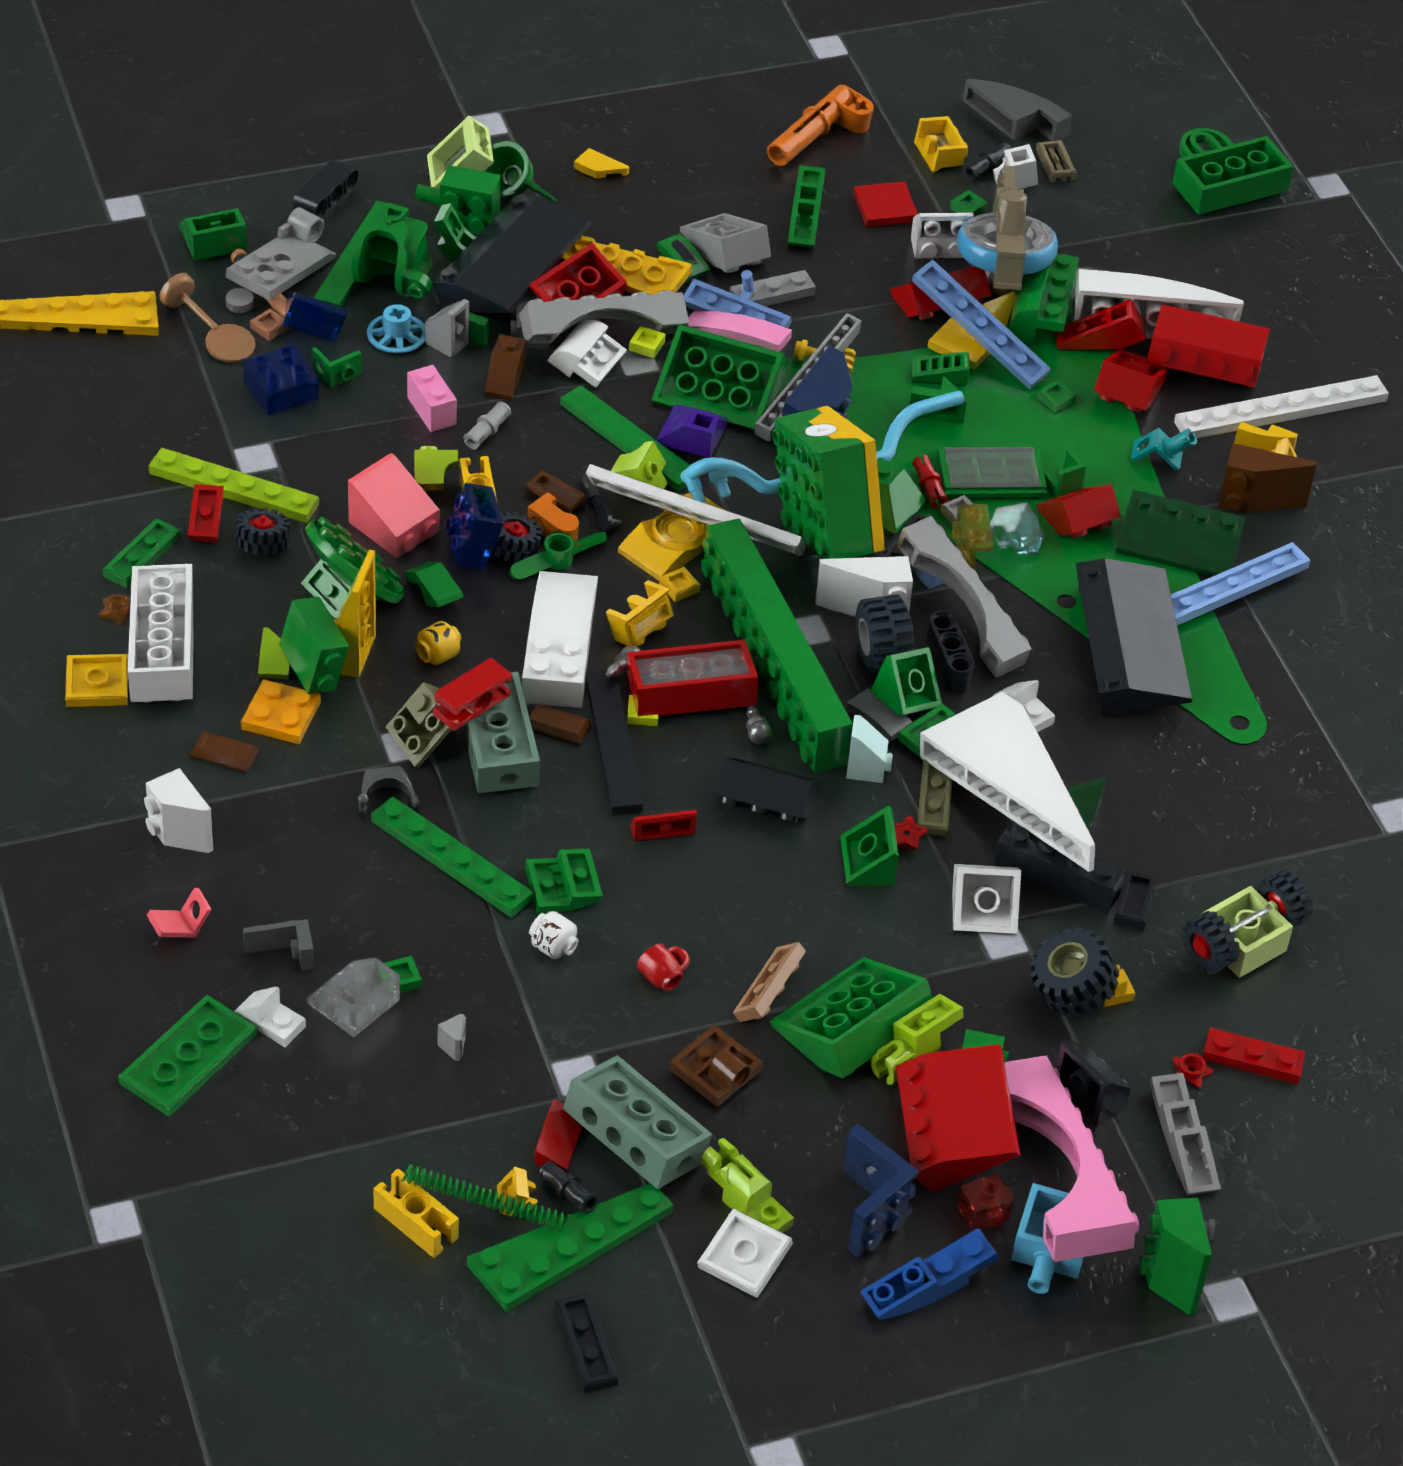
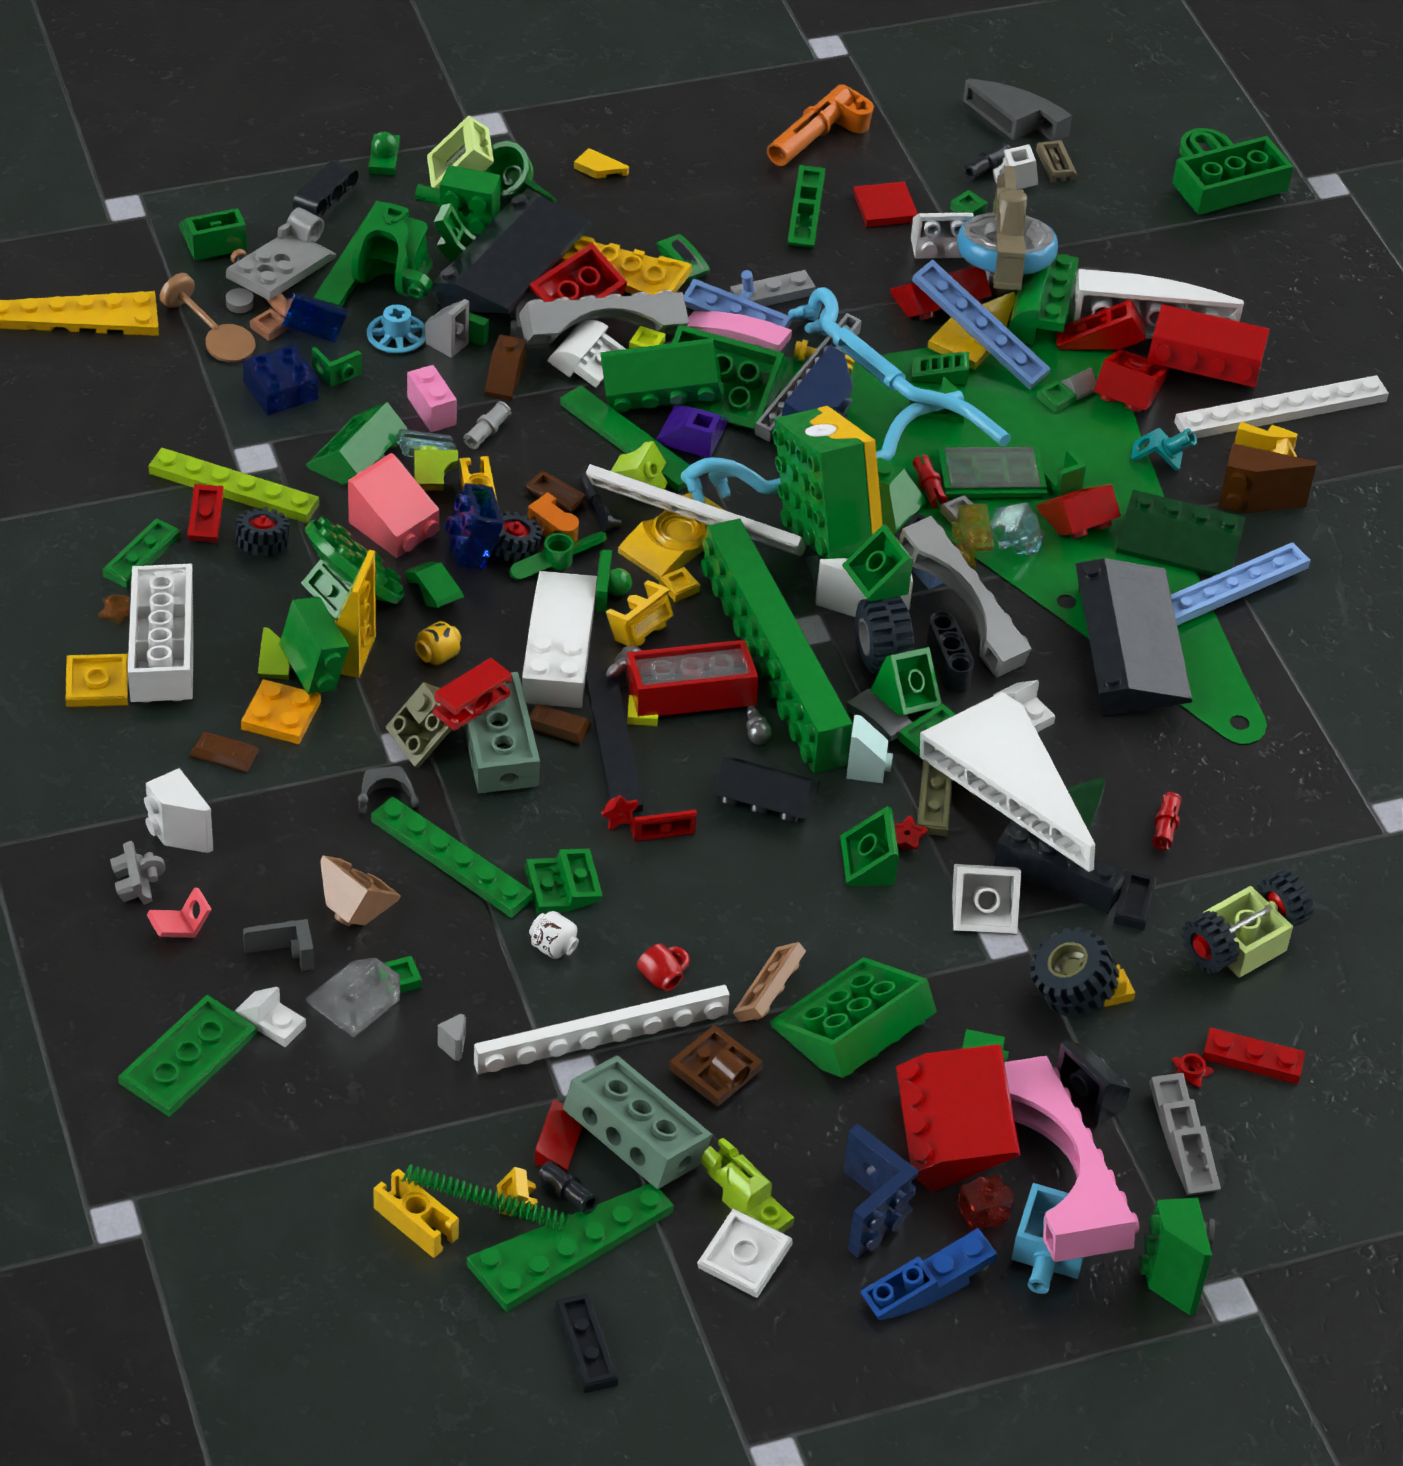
(139, 871): none -> light grey hips
(352, 894): none -> medium nougat slope
(358, 444): none -> green slope
(384, 153): none -> green tile
(413, 440): none -> clear light blue tile
(601, 1029): none -> white plate
(614, 581): none -> green tile
(619, 804): none -> red plate
(661, 375): none -> green slope
(729, 241): light grey slope -> none
(881, 566): none -> green slope
(882, 368): none -> medium azure piece
(916, 1035): lime plate -> none
(940, 143): yellow window -> none
(1081, 383): none -> light grey slope
(1166, 821): none -> red pin

